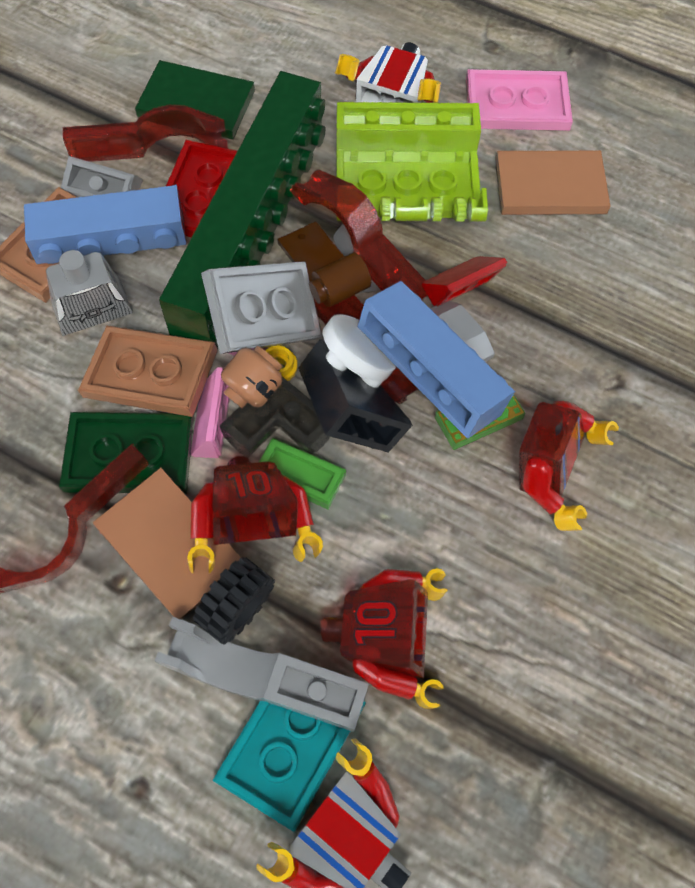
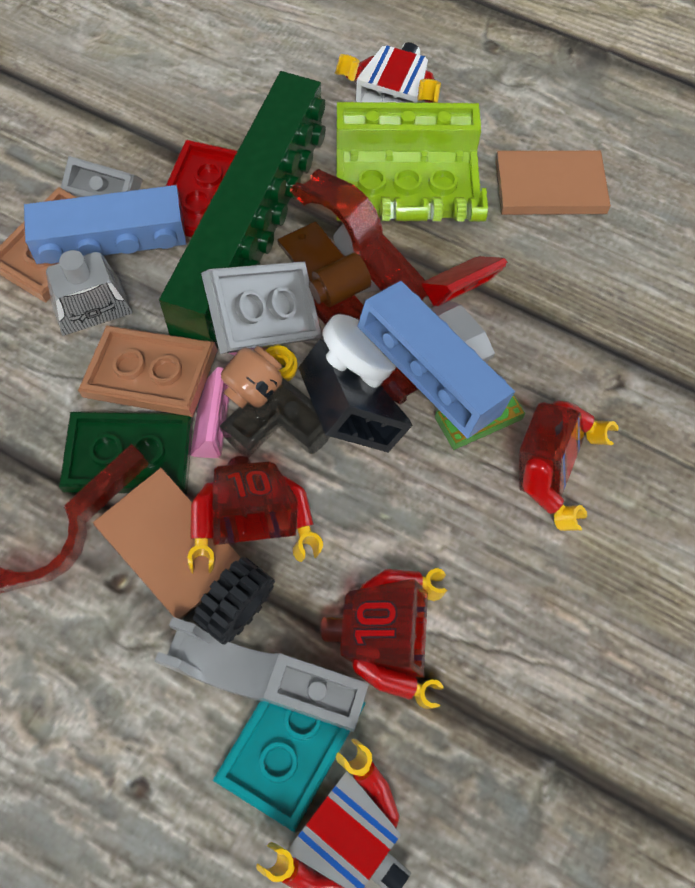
(134, 138): clear red piece -> none
(198, 89): dark green tile -> none
(315, 475): bright green tile -> none
(521, 99): bright pink tile -> none

